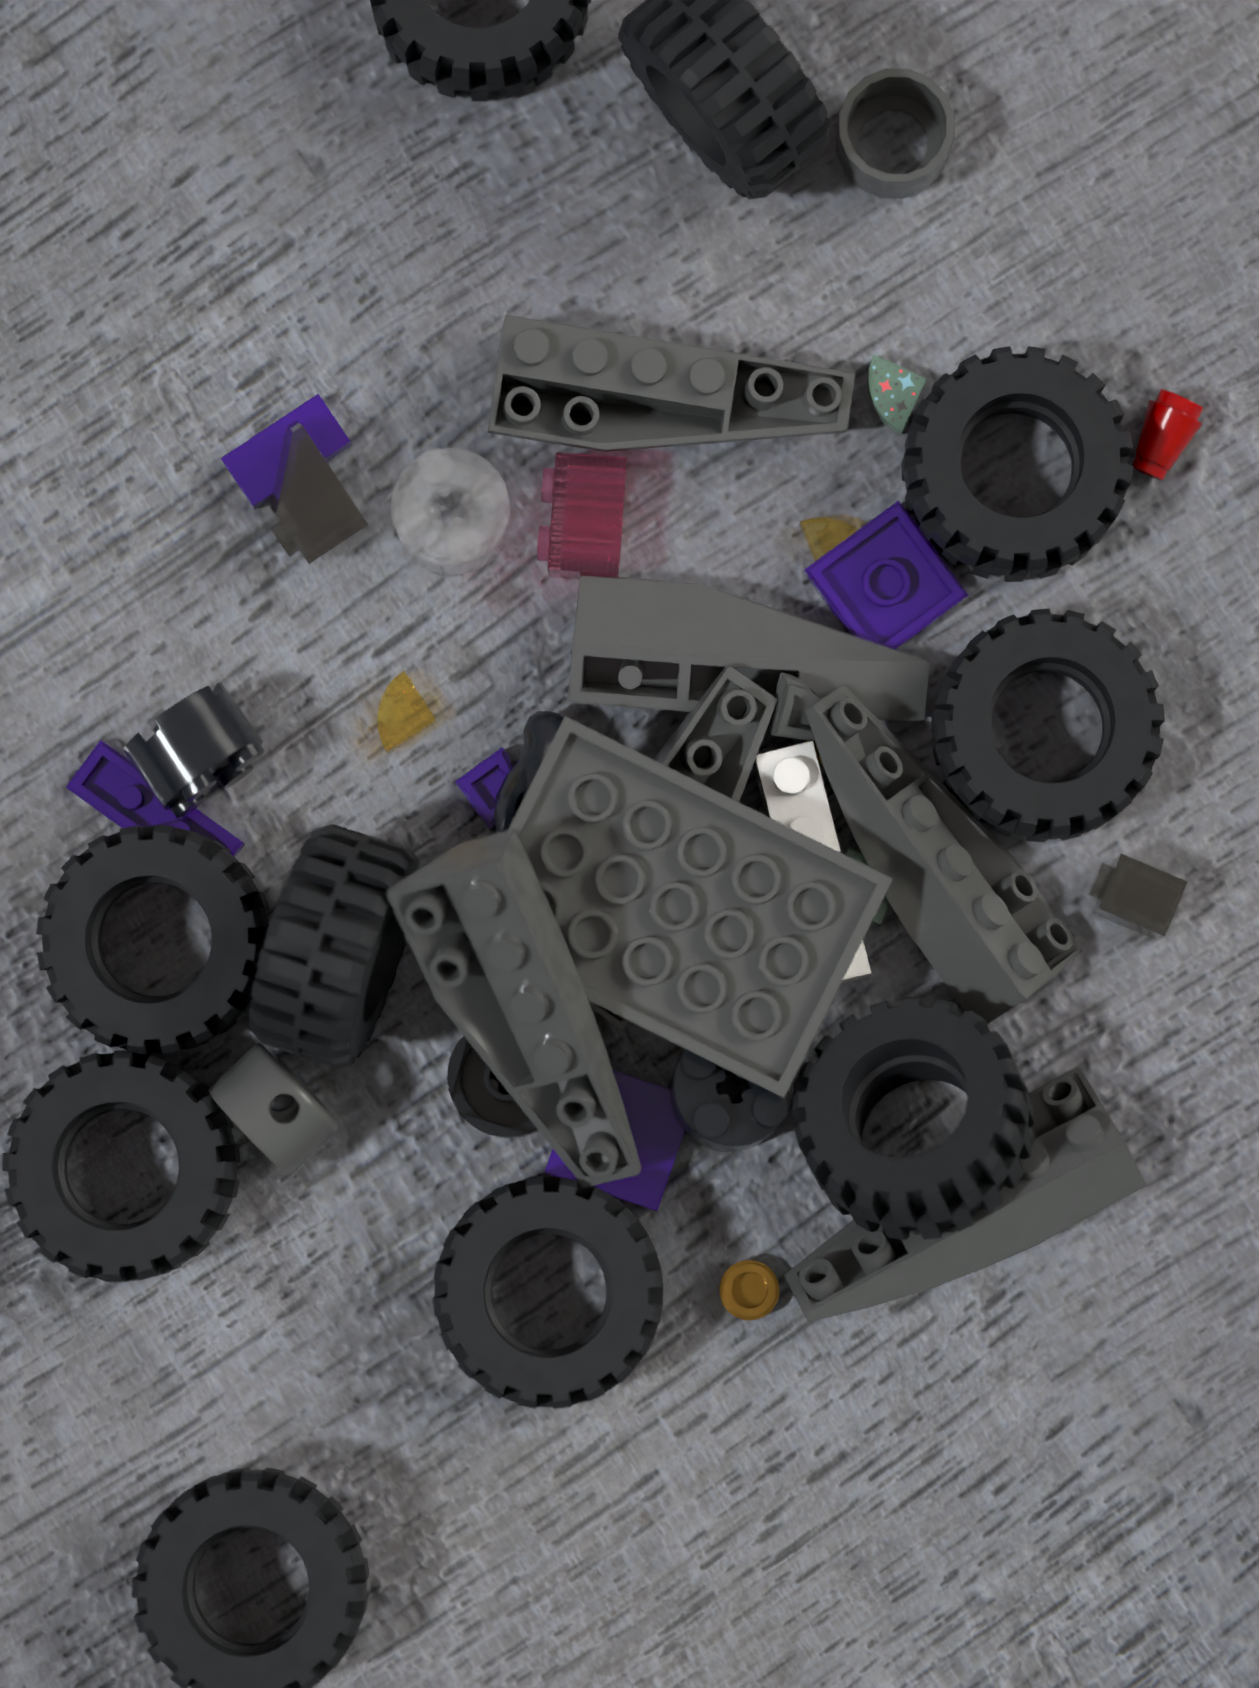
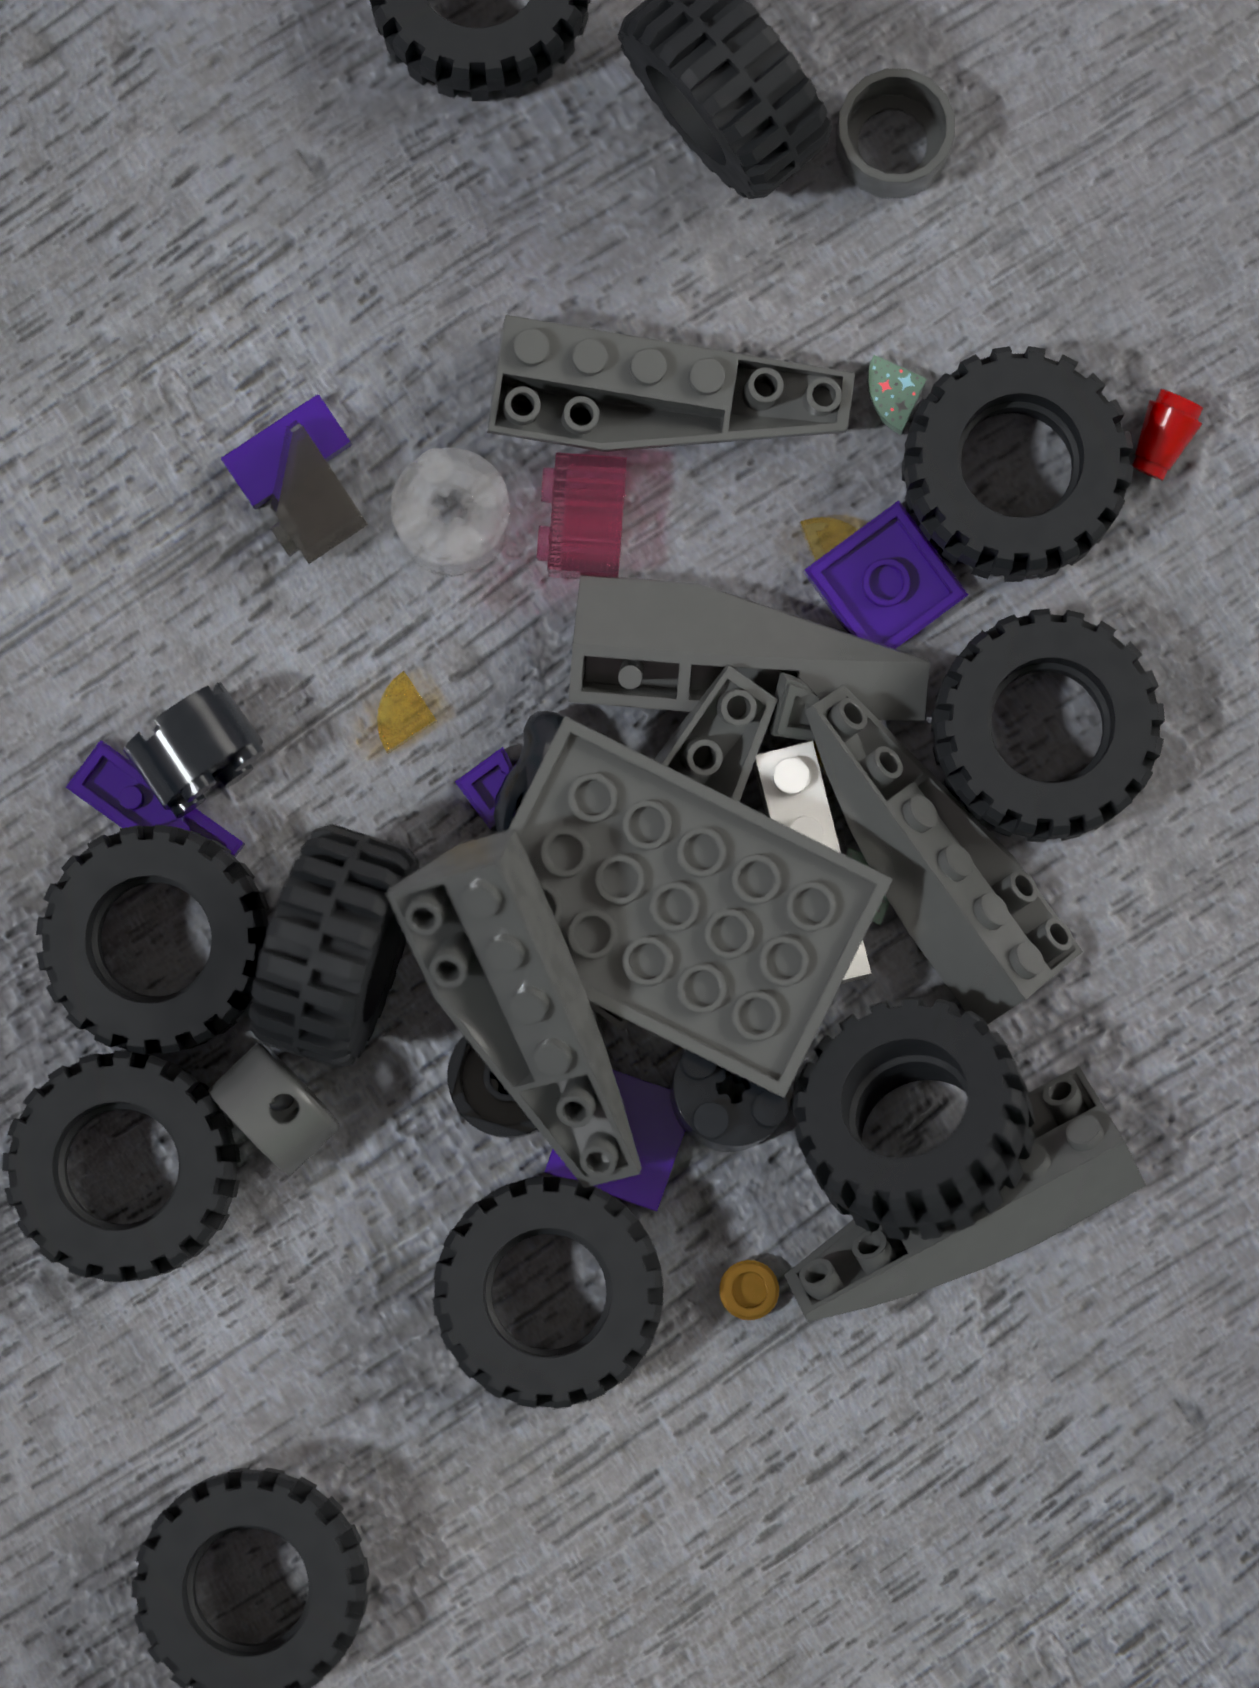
(1136, 896): clear smoke brick -> none

